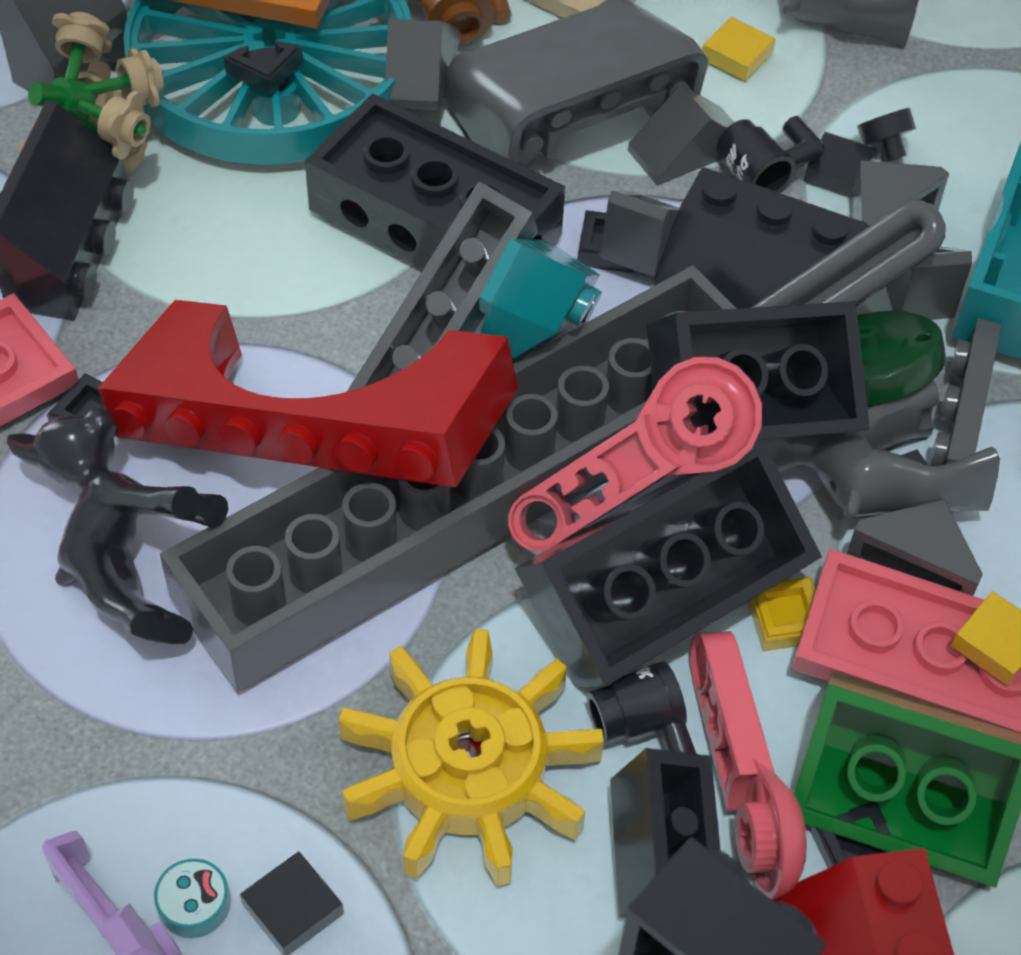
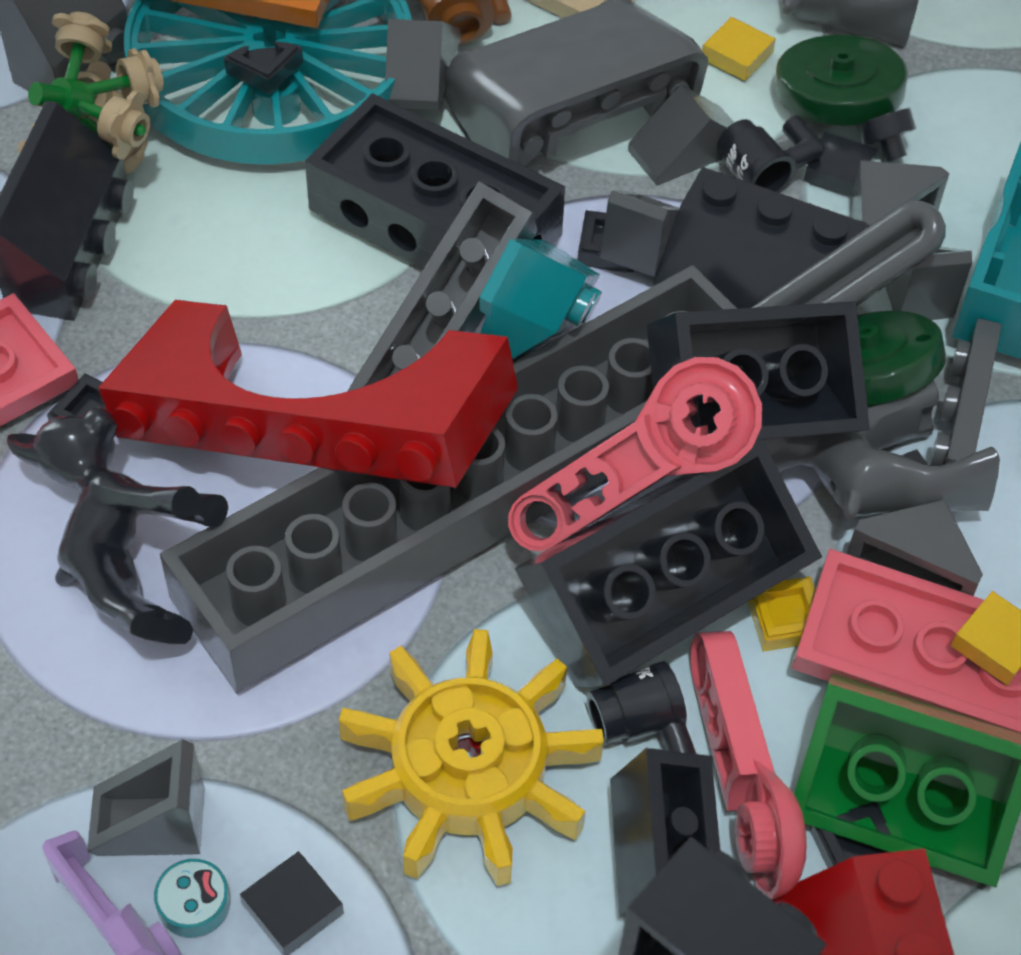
(150, 807): none -> dark grey slope
(840, 79): none -> dark green wheel

